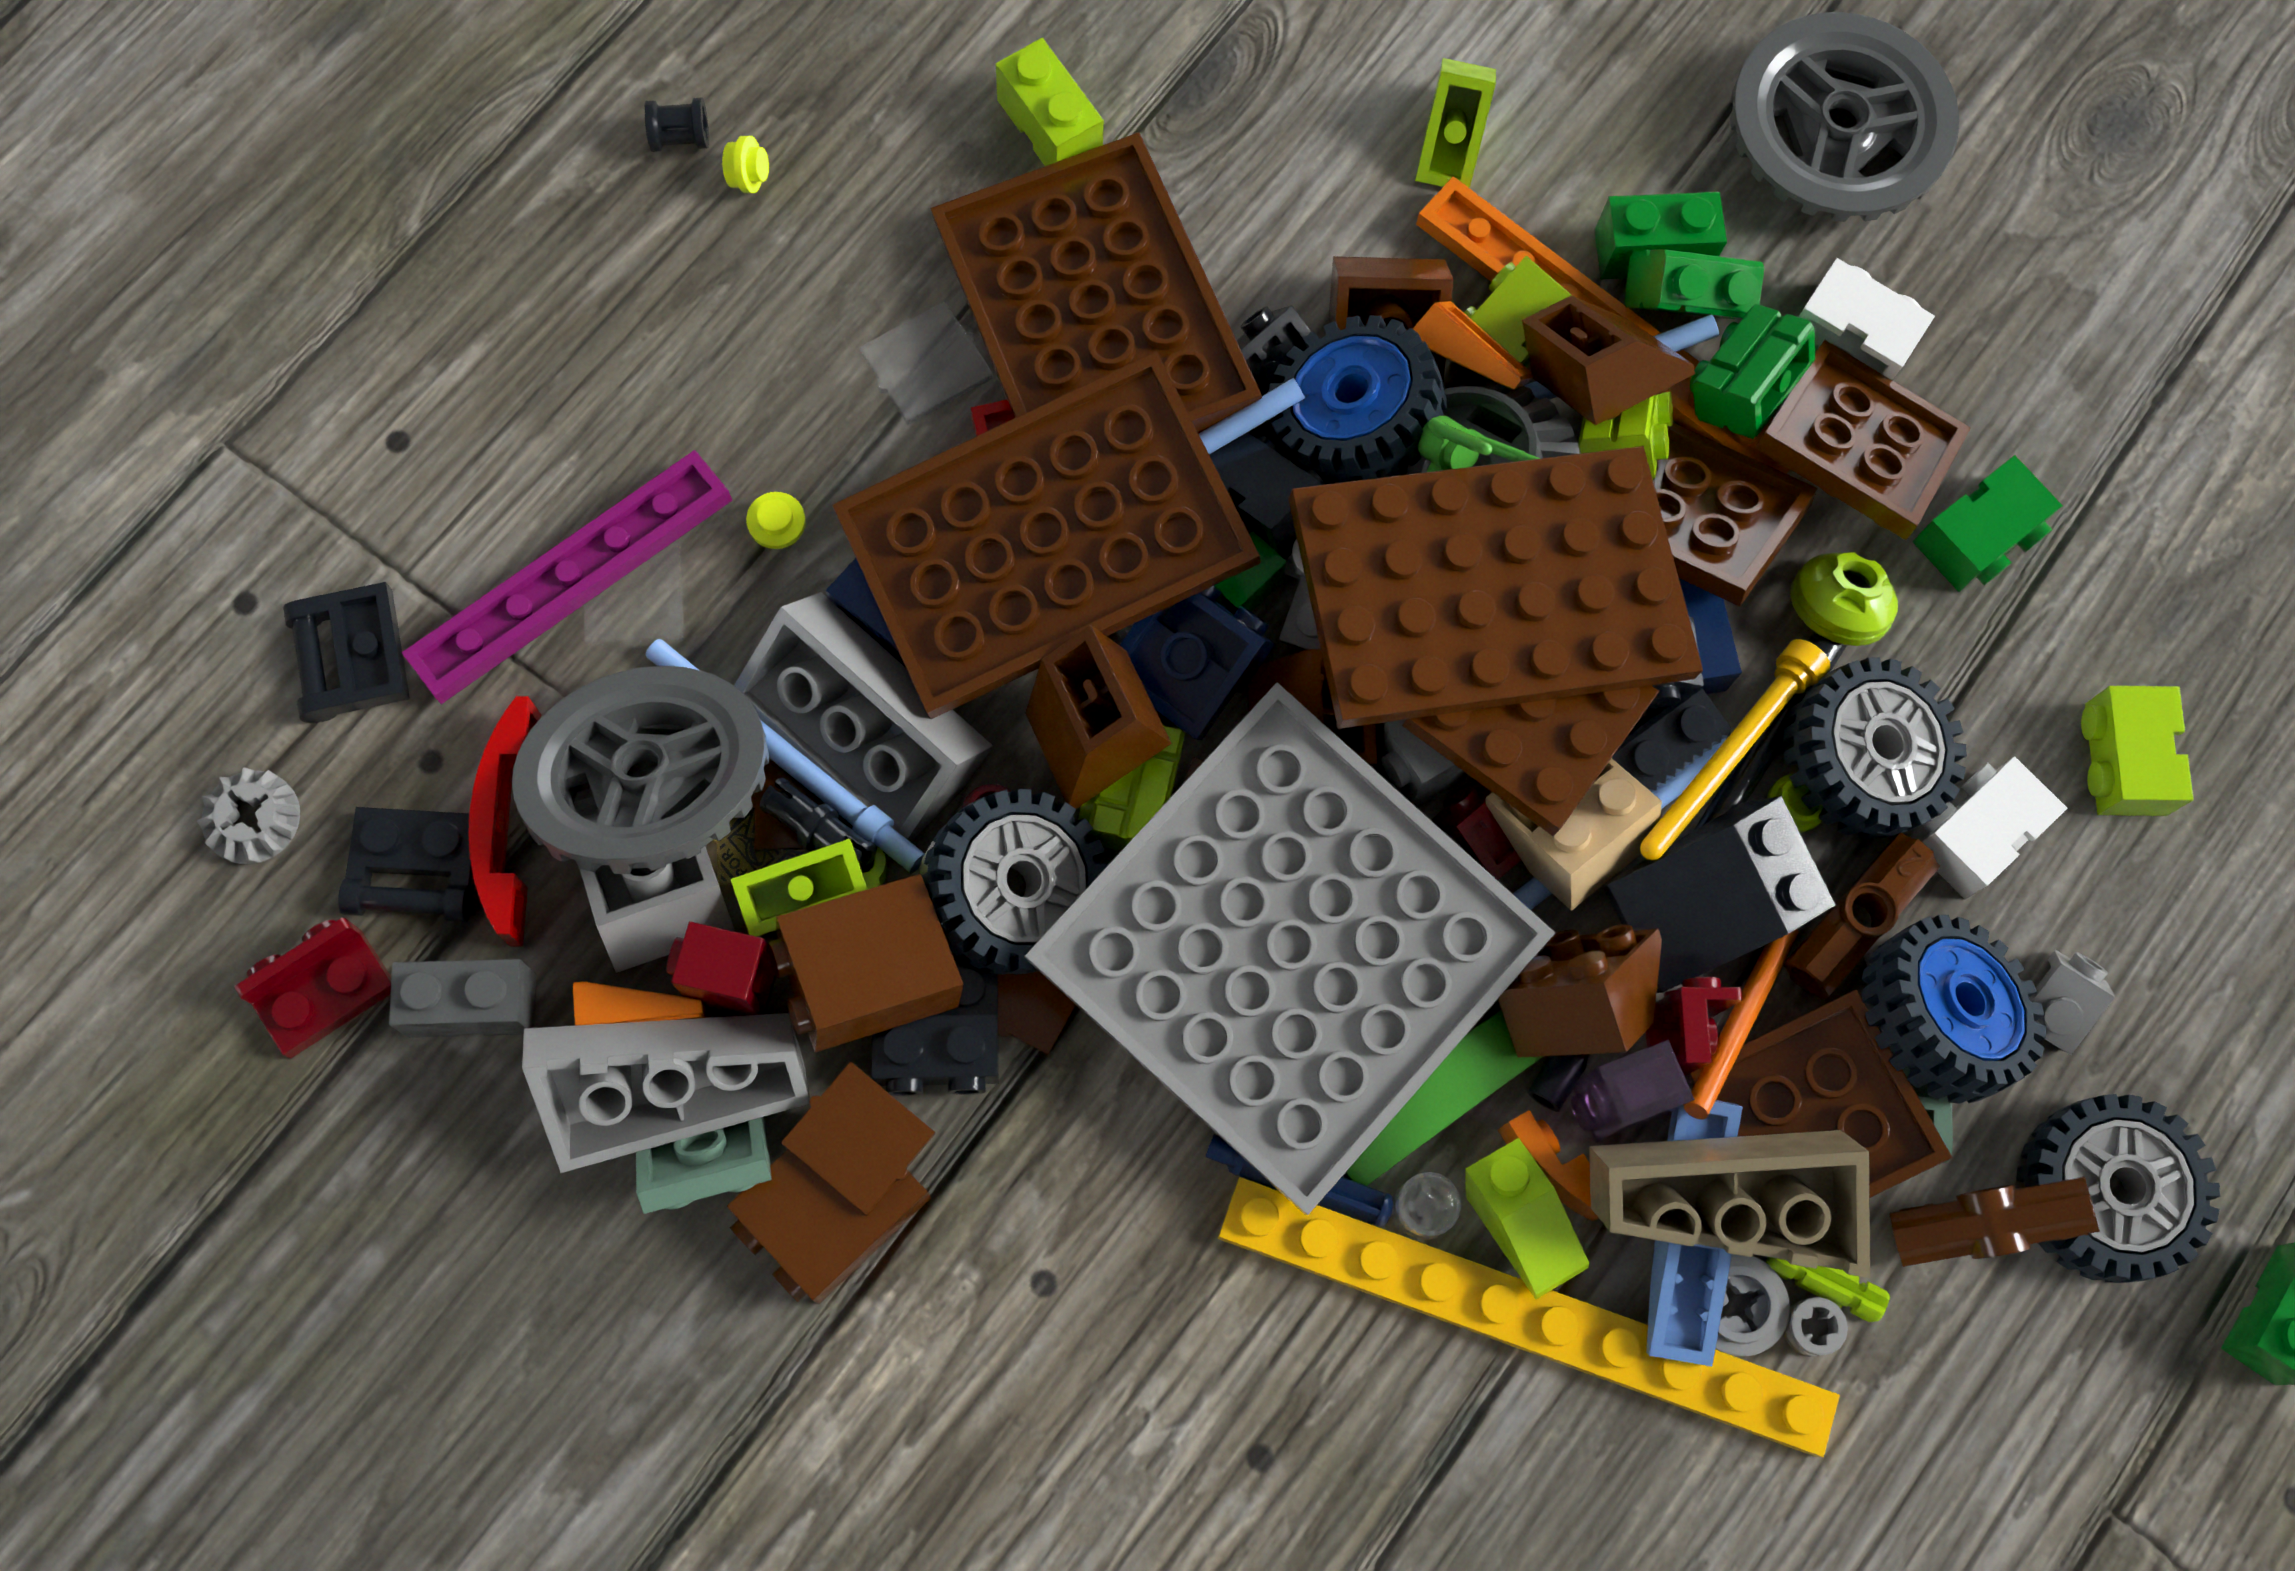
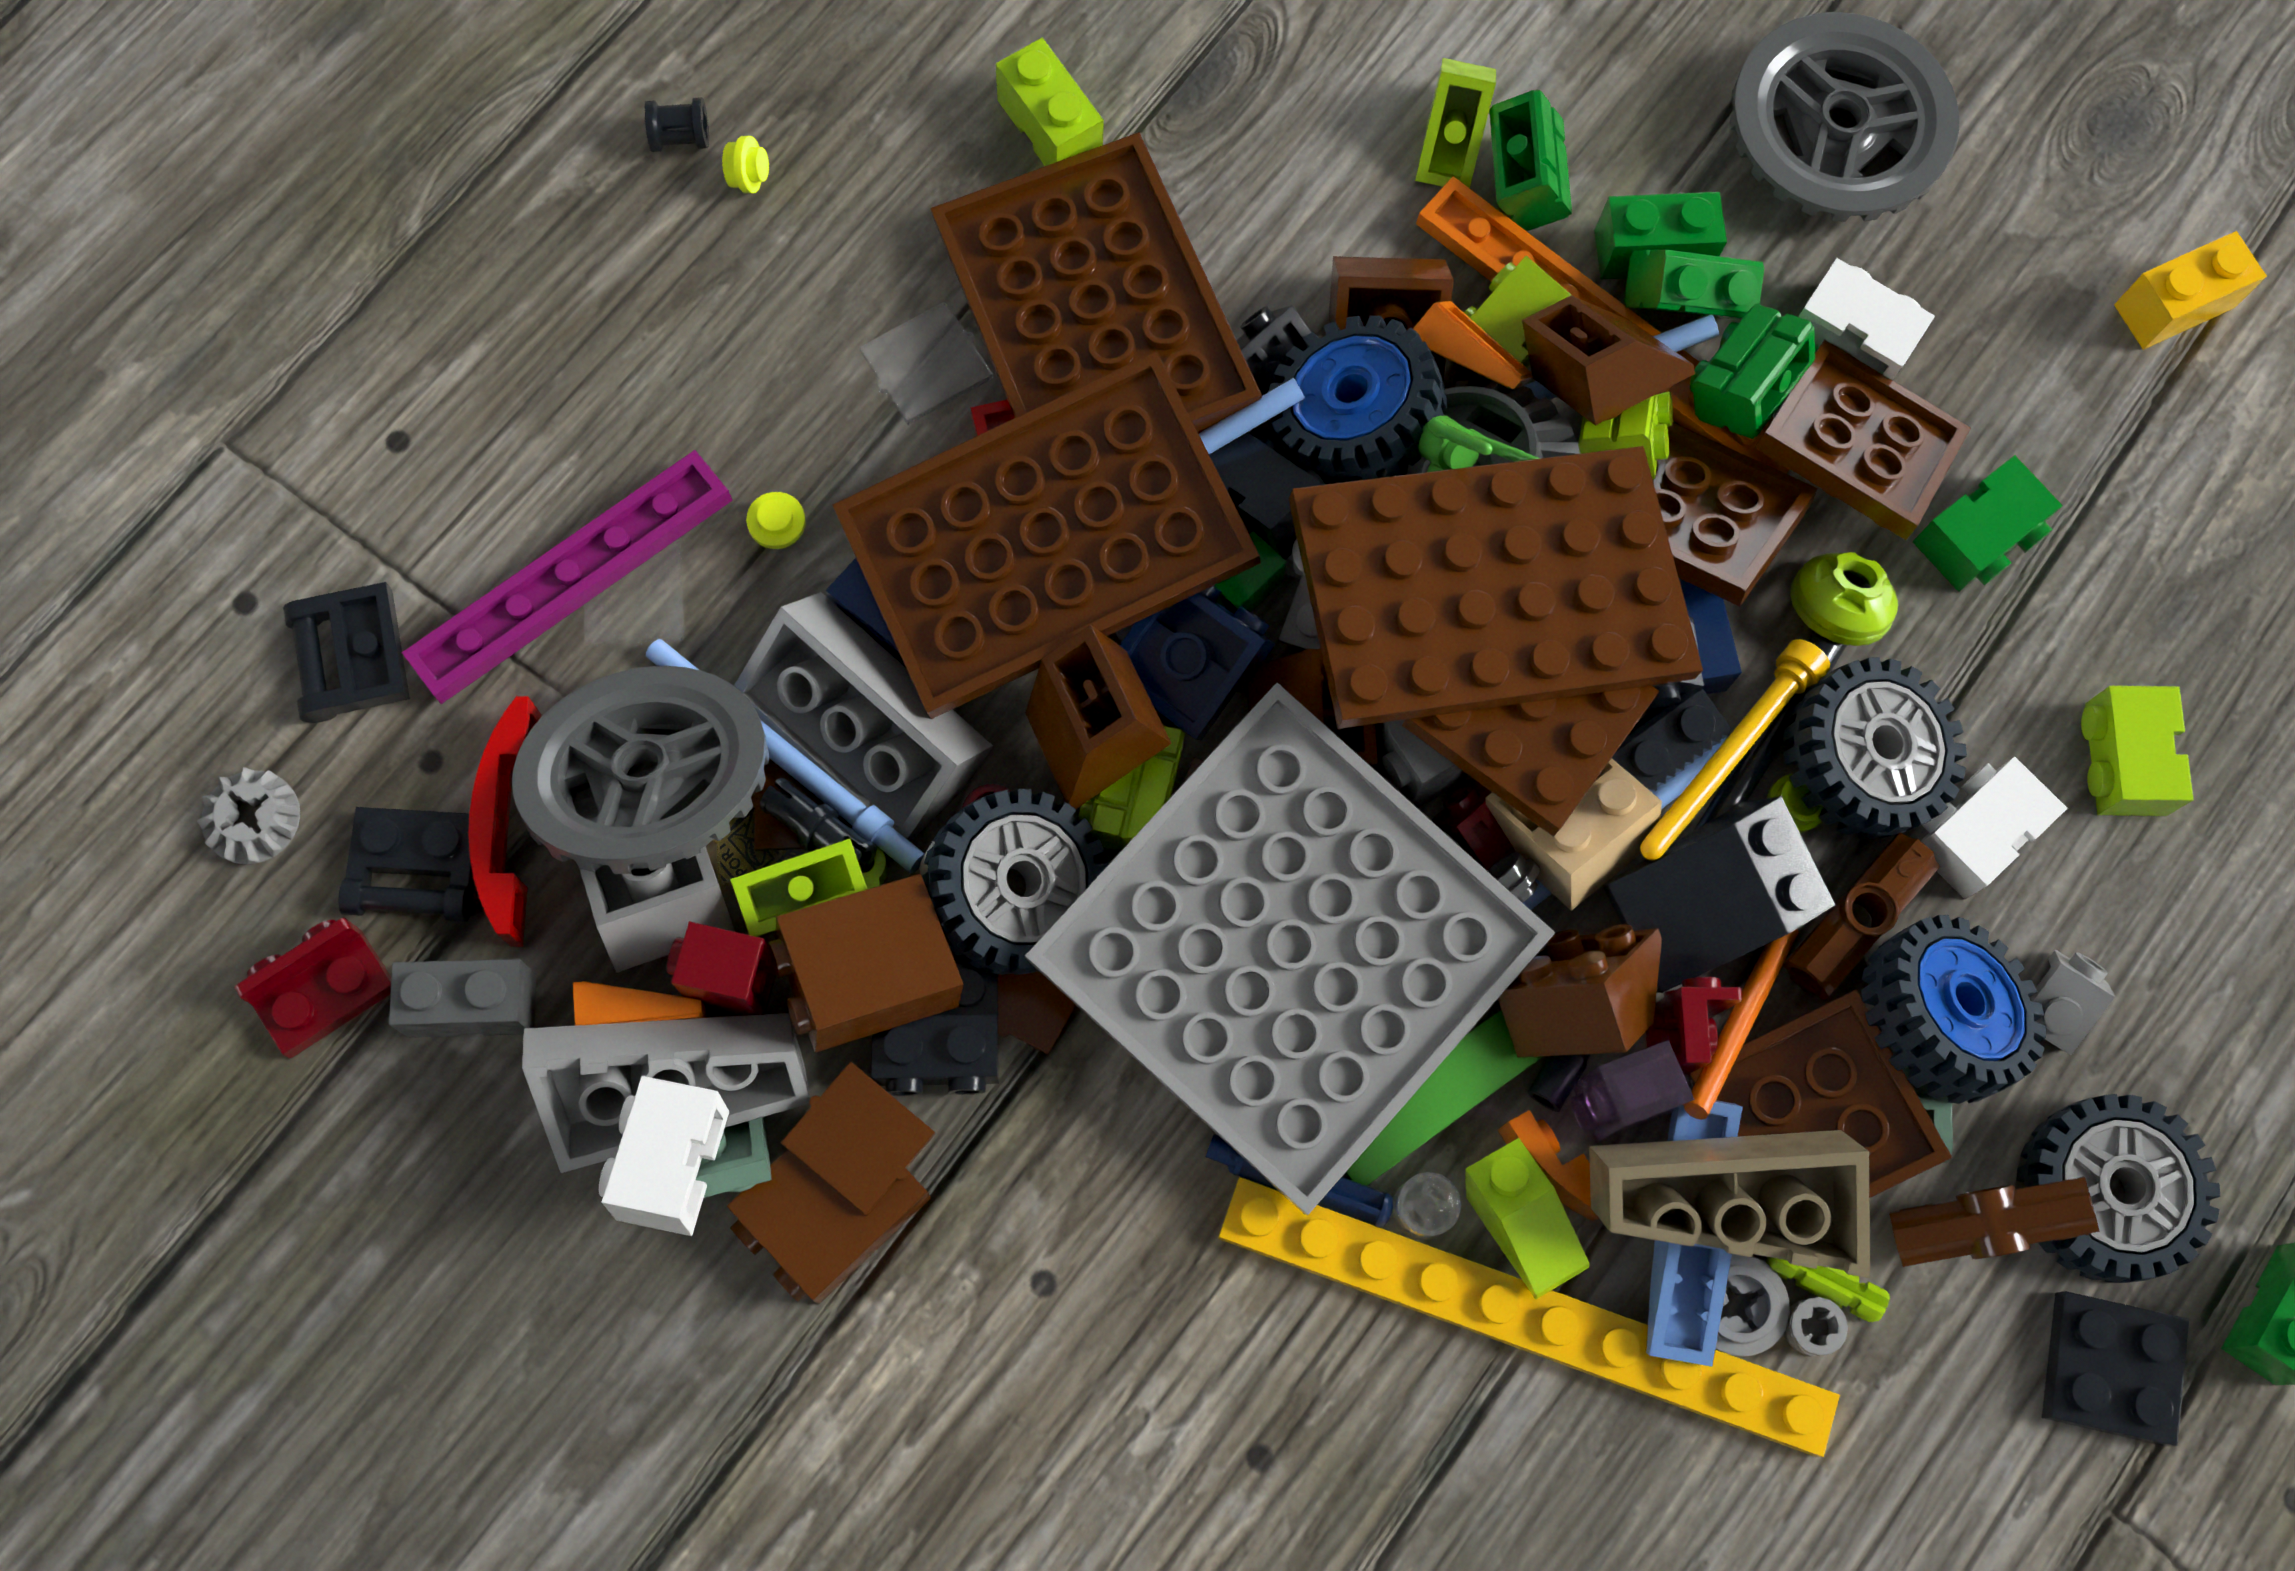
(659, 1156): none -> white brick
(1516, 875): none -> dark grey plate
(1530, 160): none -> green brick
(2115, 1368): none -> black plate
(2190, 290): none -> yellow brick

